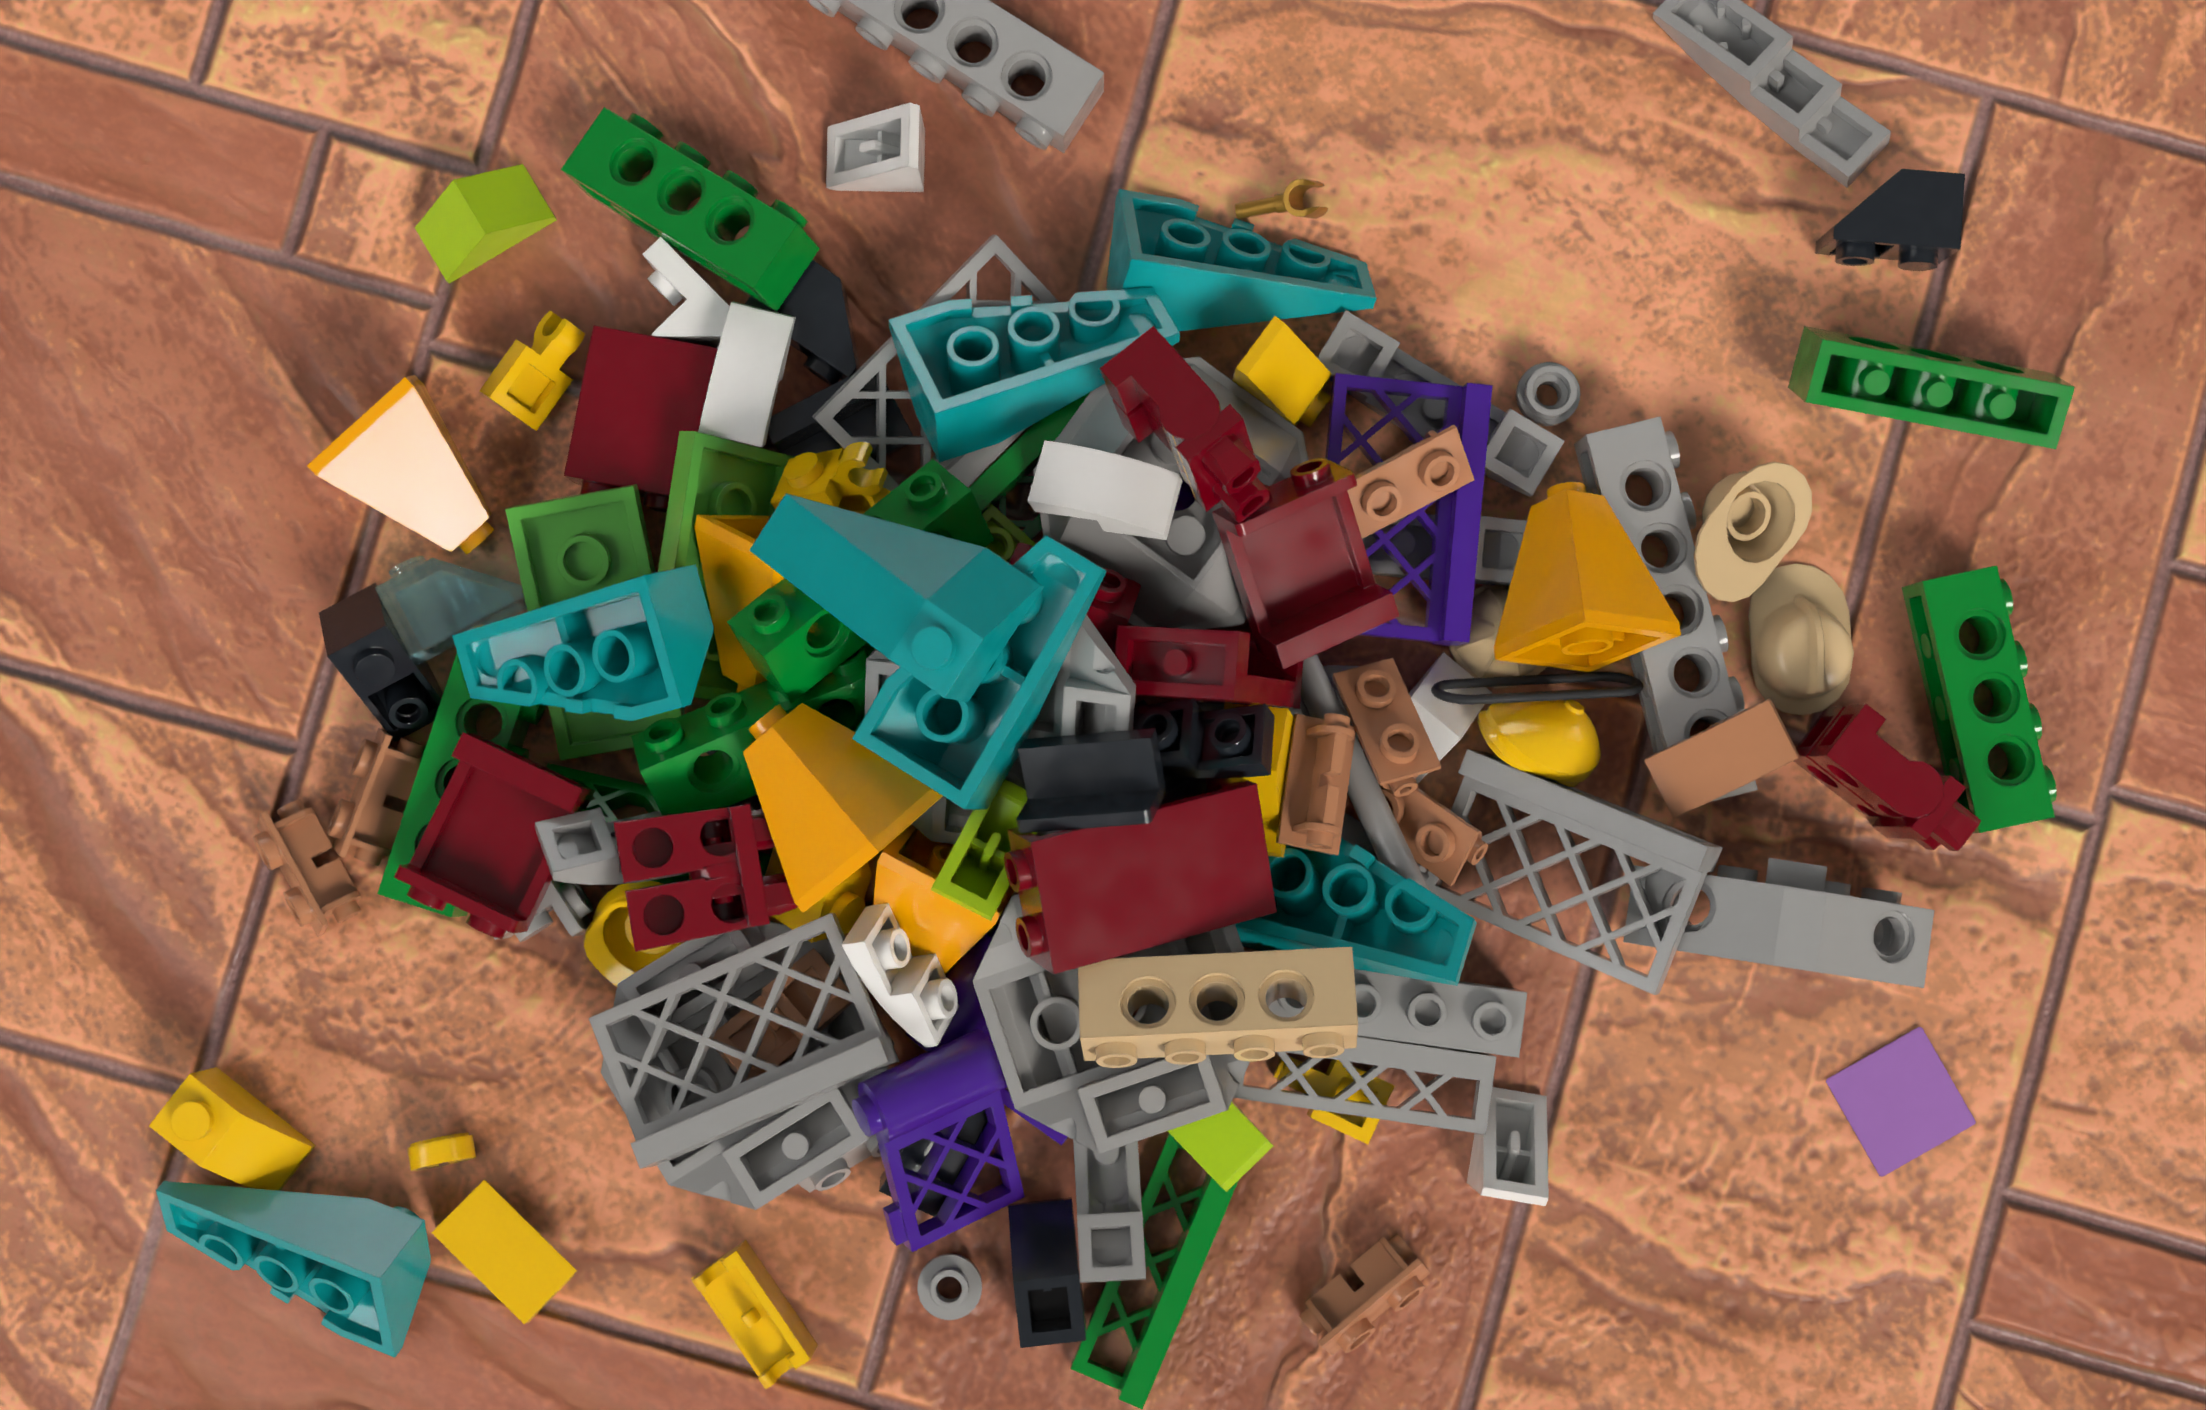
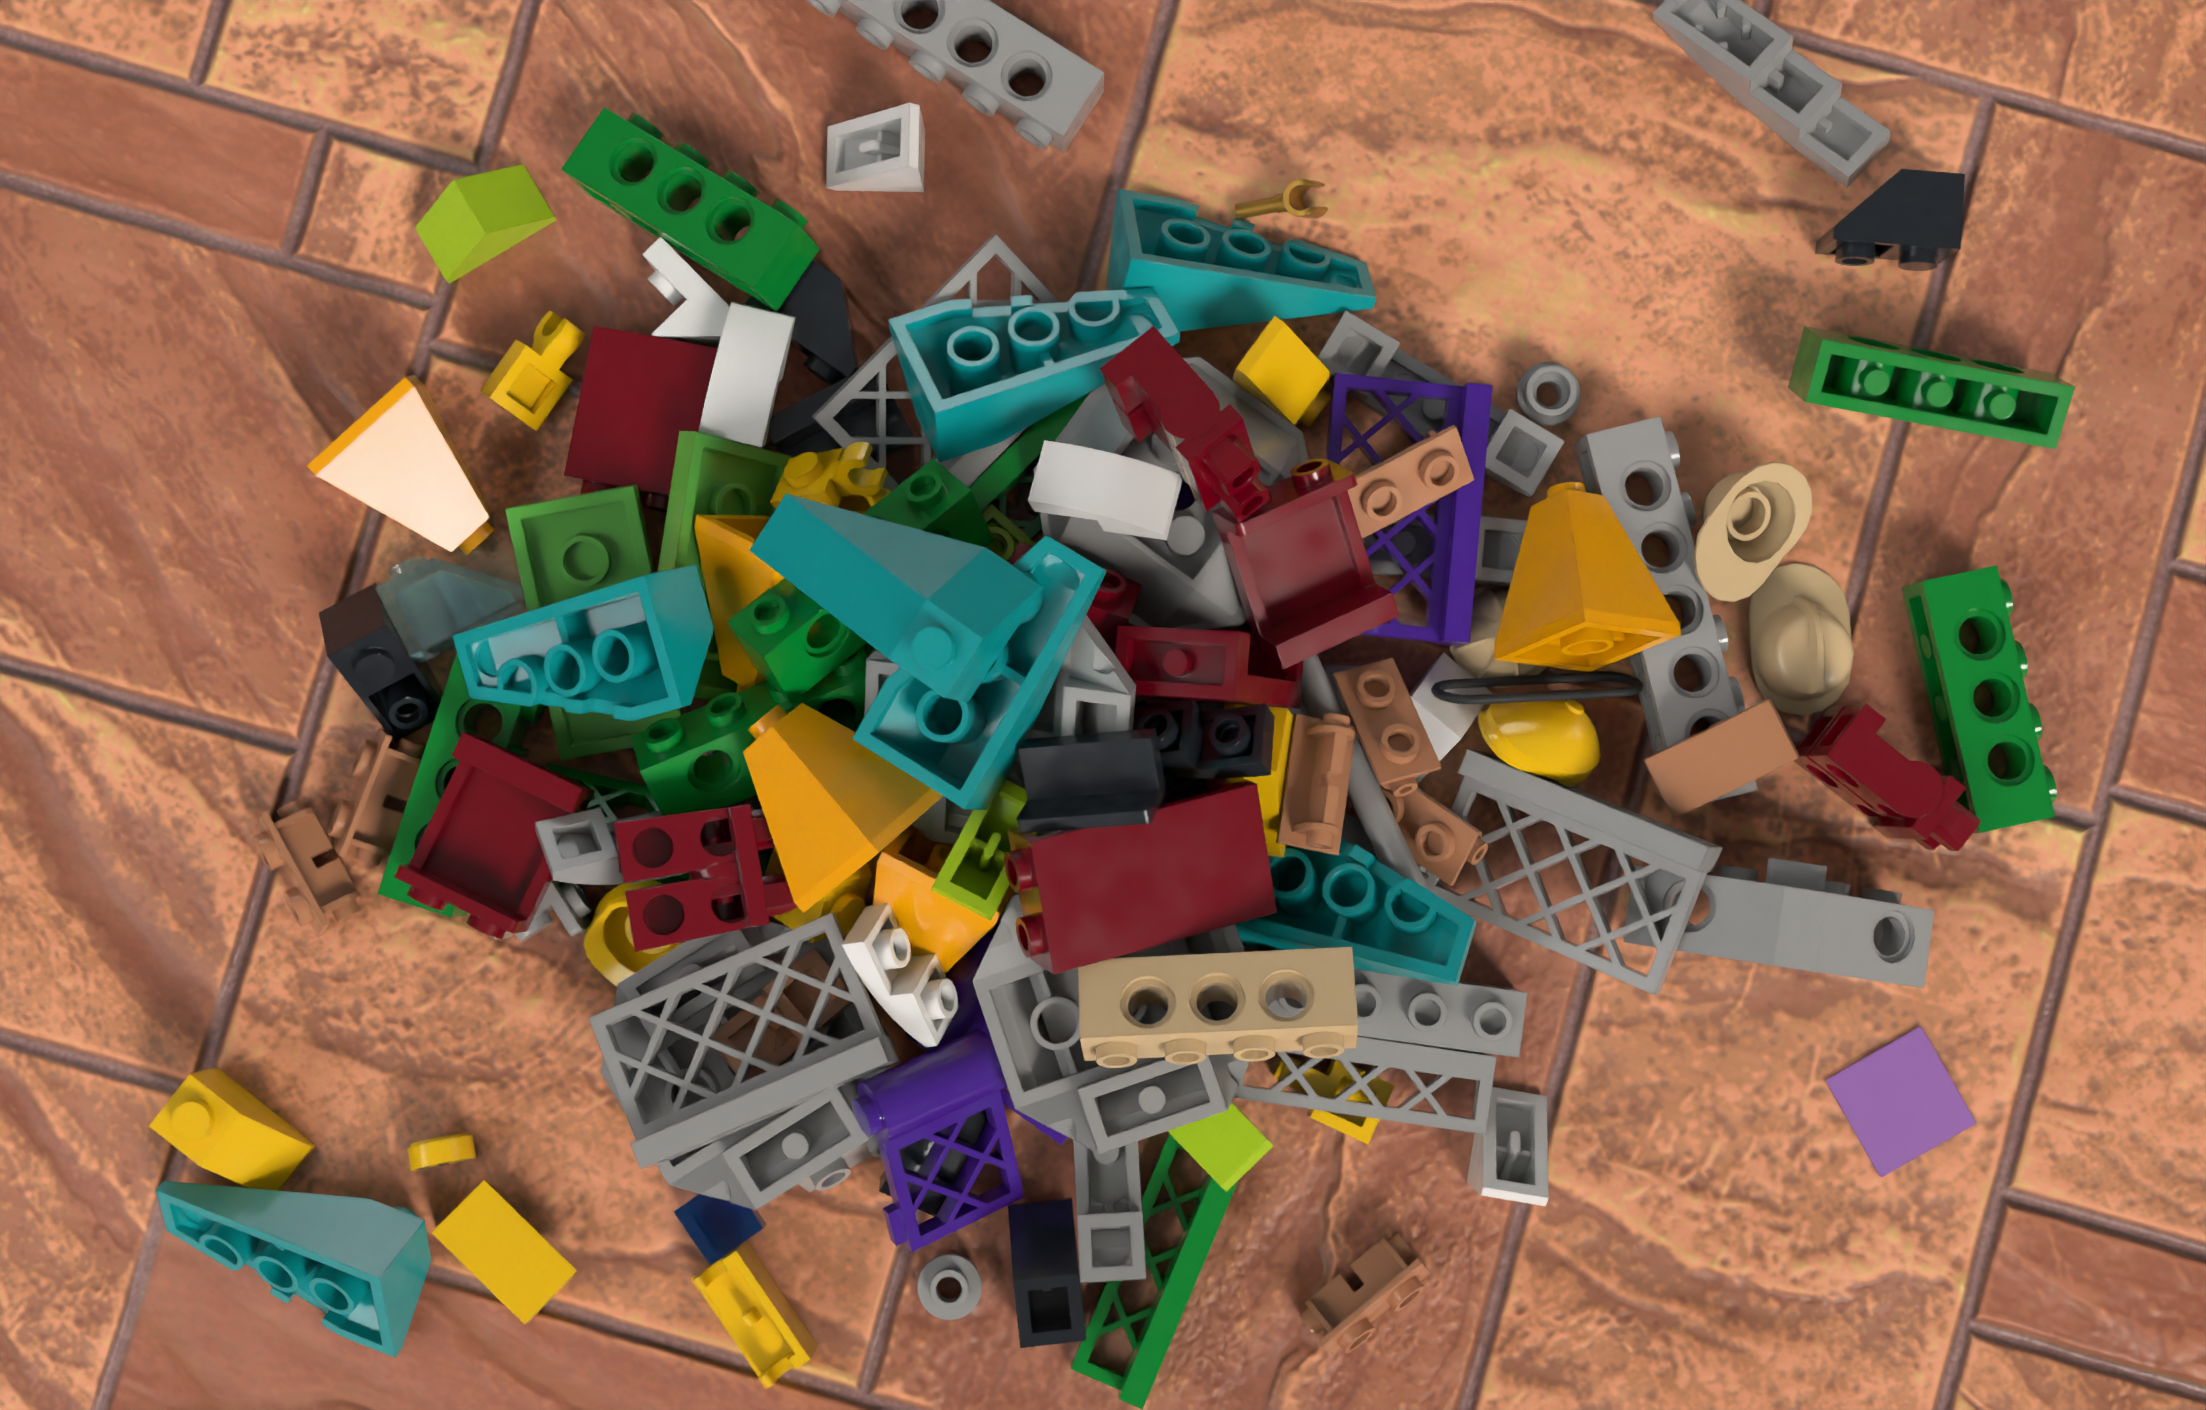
(718, 1225): none -> clear blue plate

